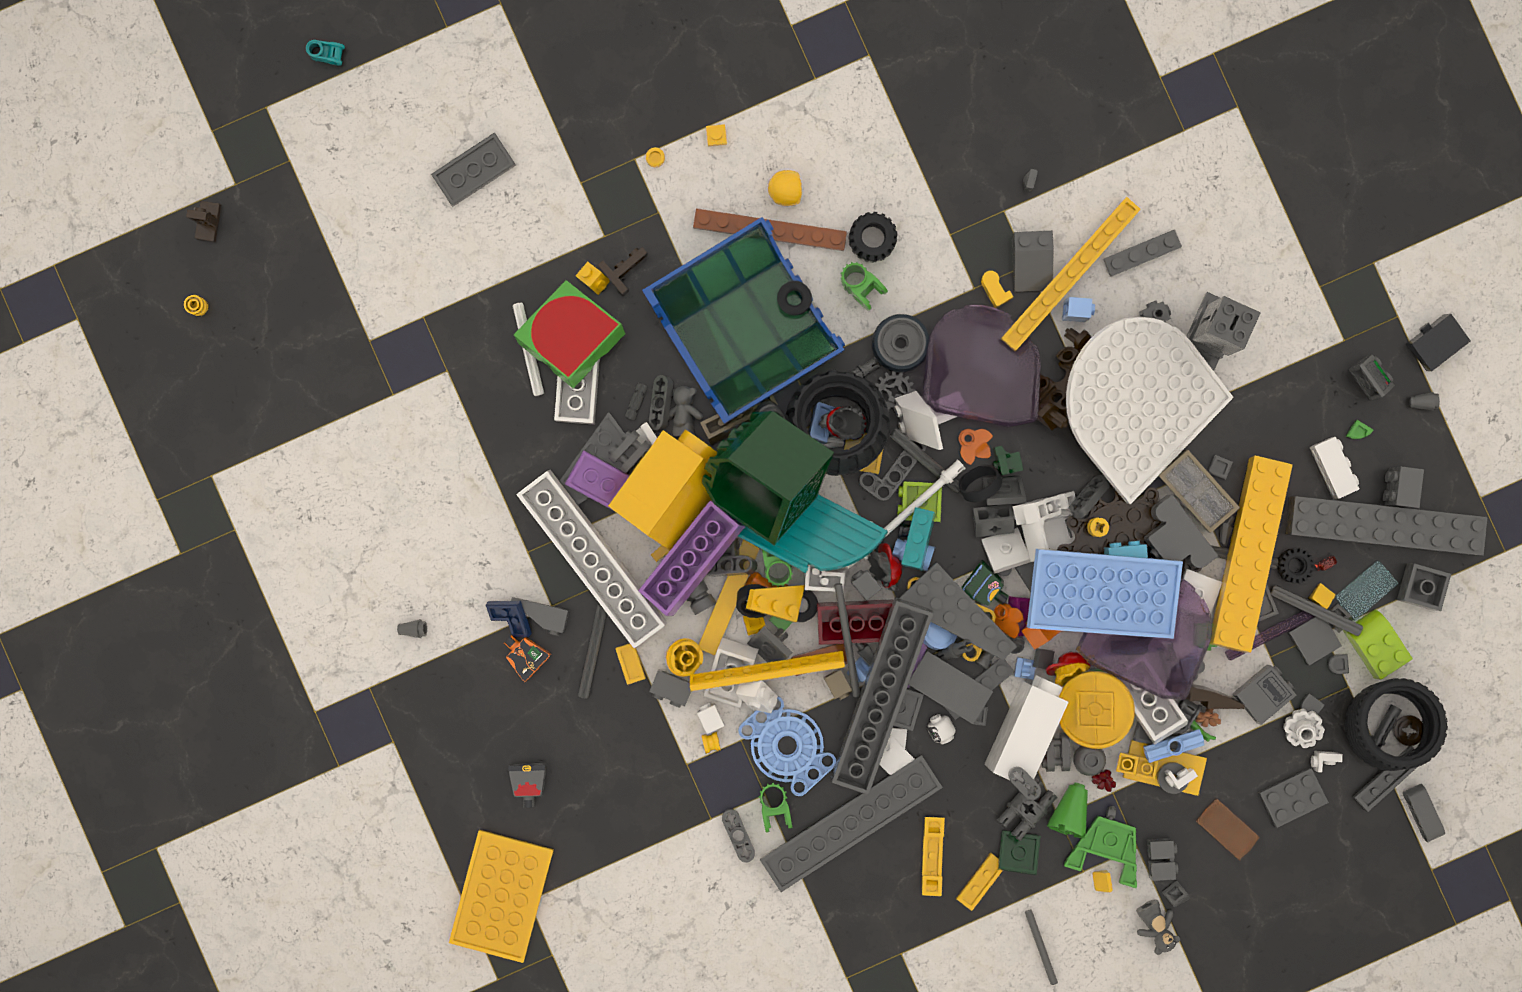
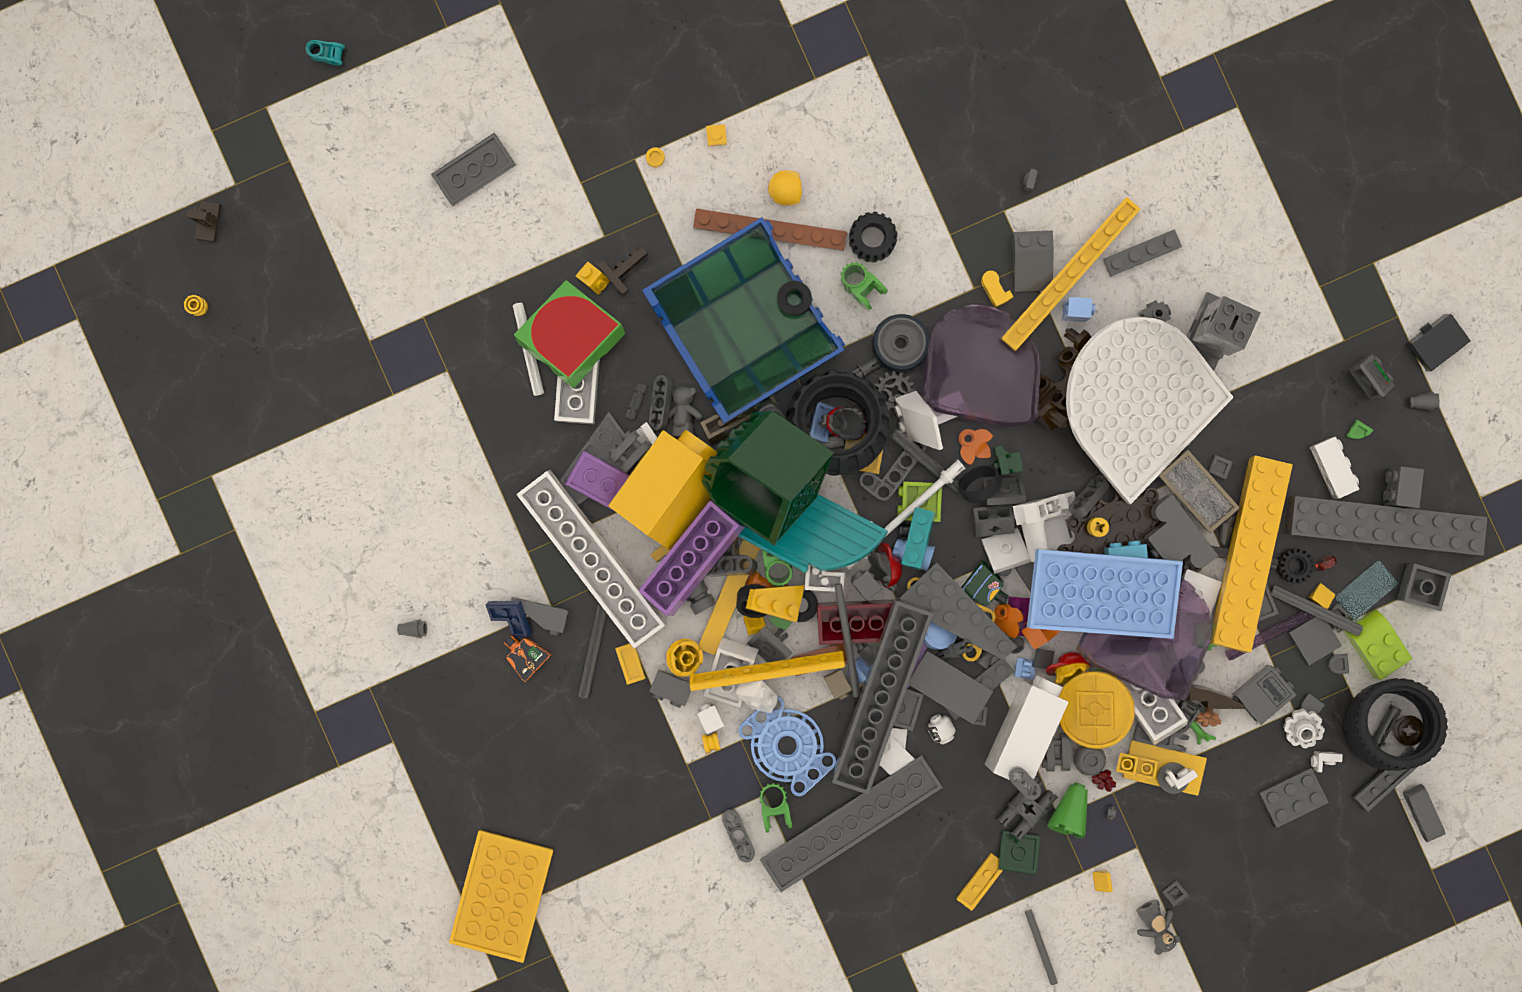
(528, 781): torso -> none
(932, 856): yellow slope -> none
(1111, 841): bright green wing -> none
(1162, 849): dark grey piece -> none
(1185, 742): light blue piece -> none
(1227, 829): clear orange piece -> none

